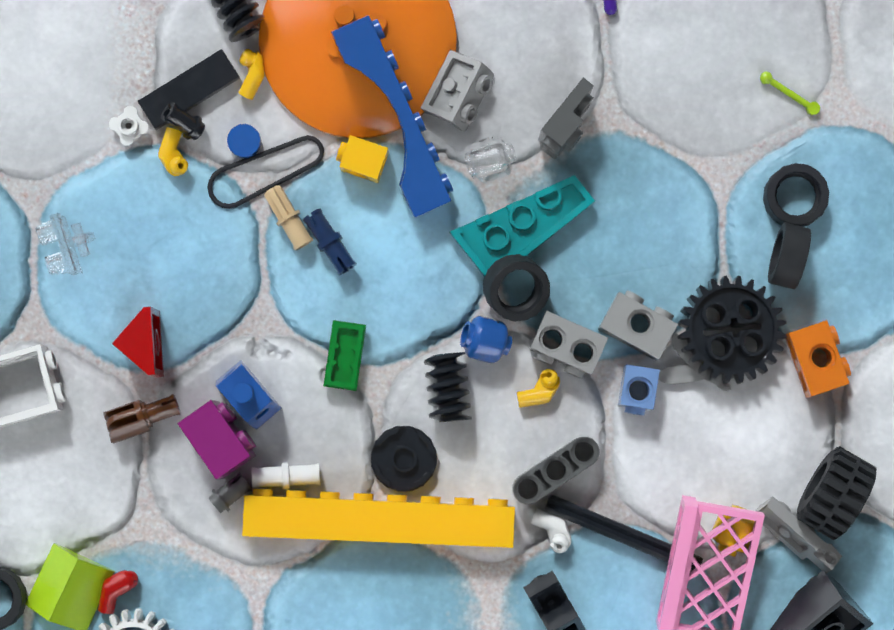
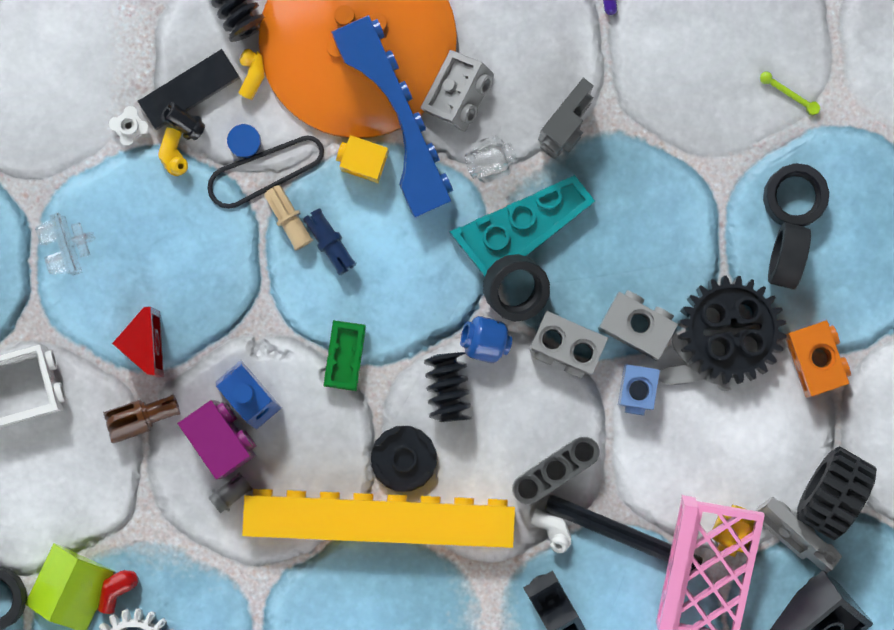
(285, 476): white pin -> none
(543, 390): yellow arm -> none

